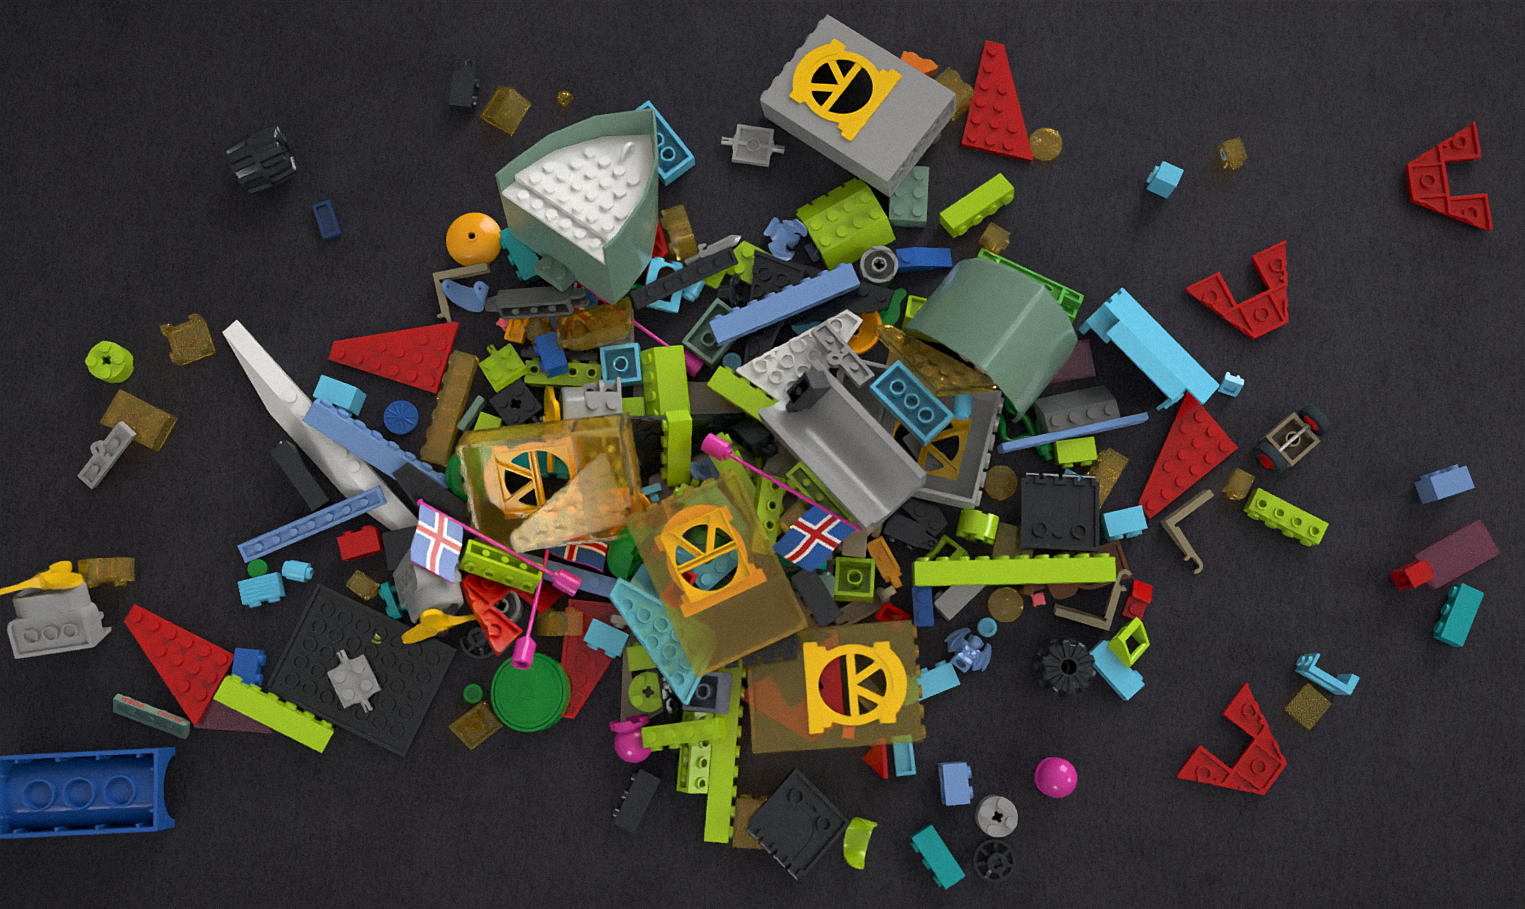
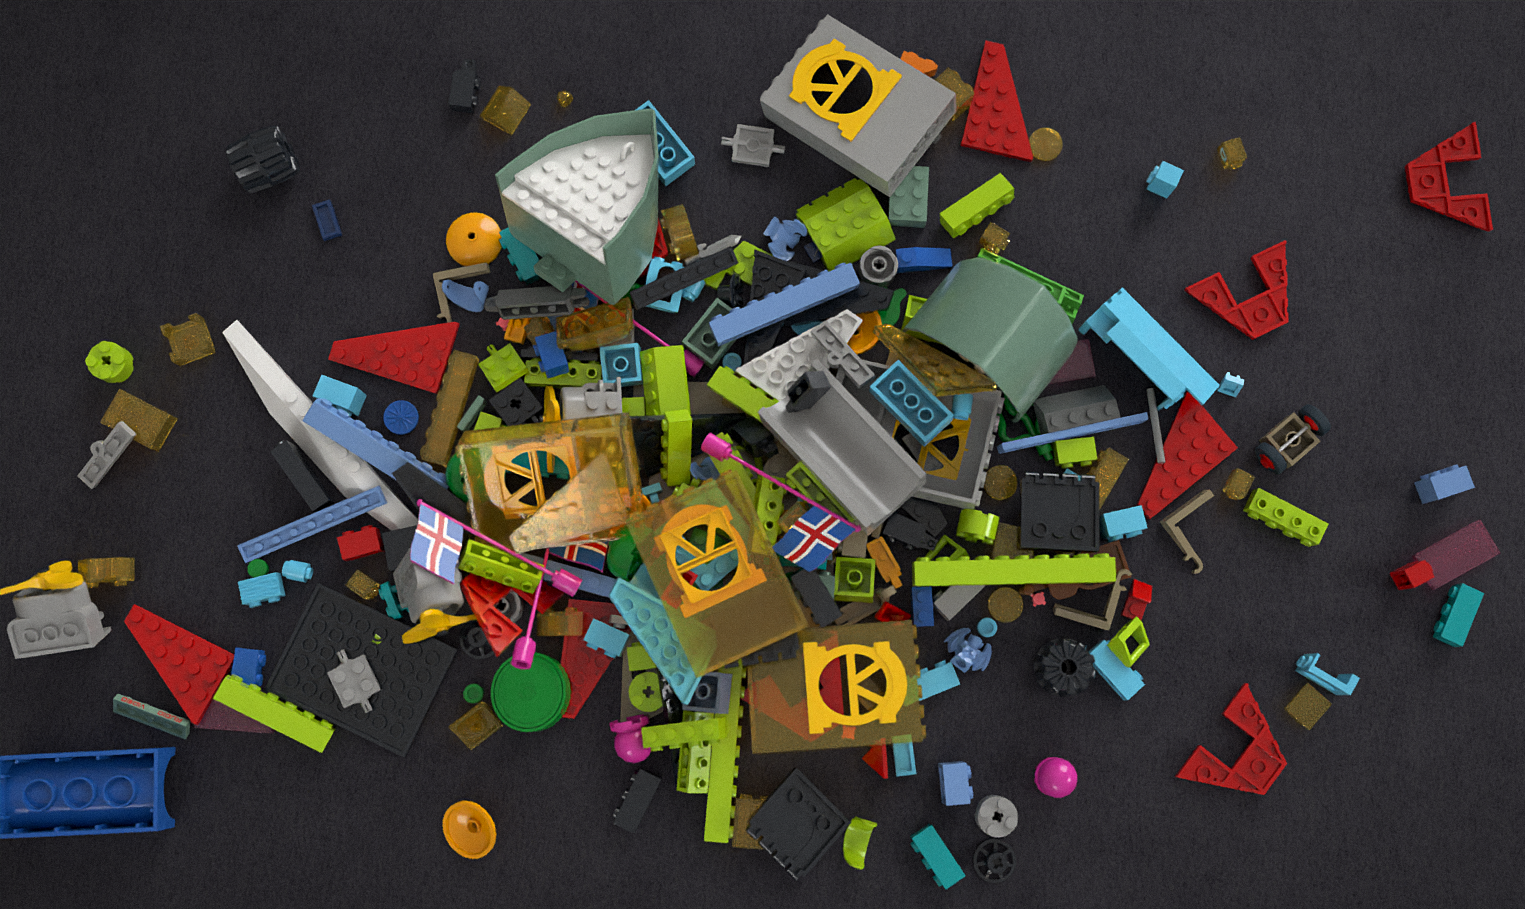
(469, 829): none -> light orange dish
(1155, 425): none -> light grey bar

